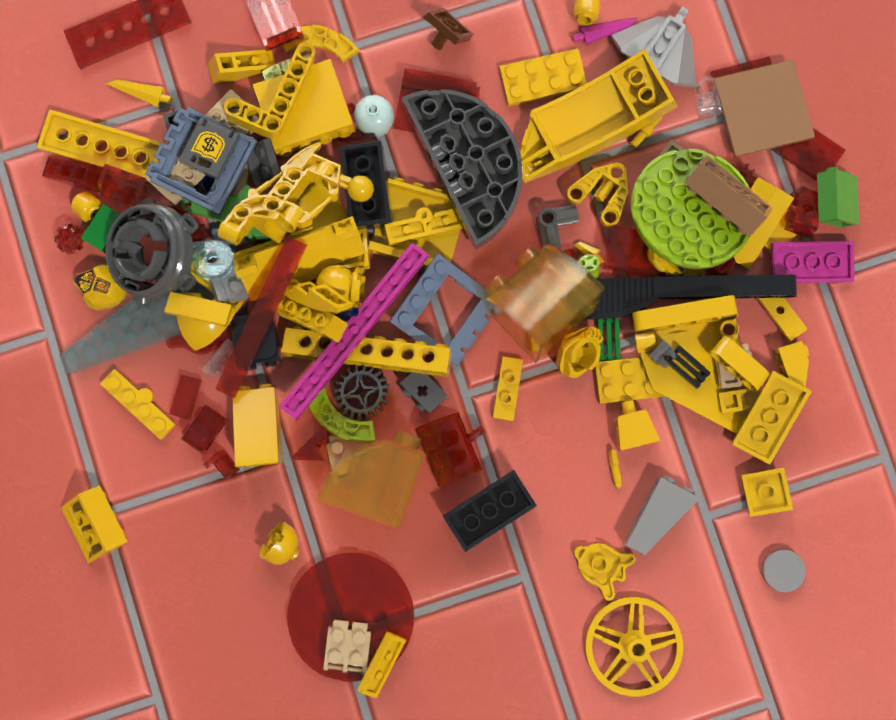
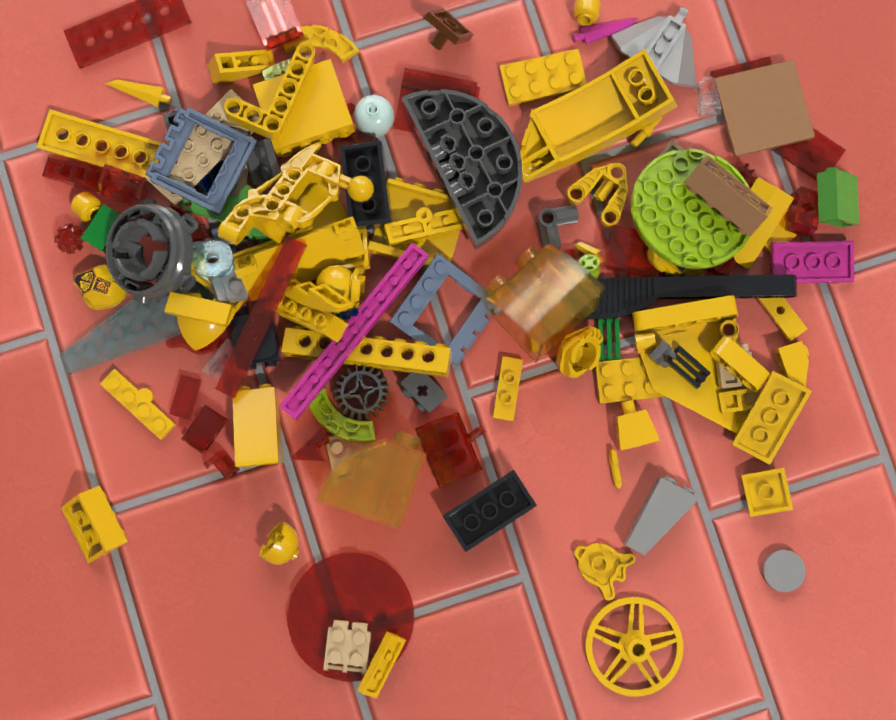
(212, 144): dark grey container -> none

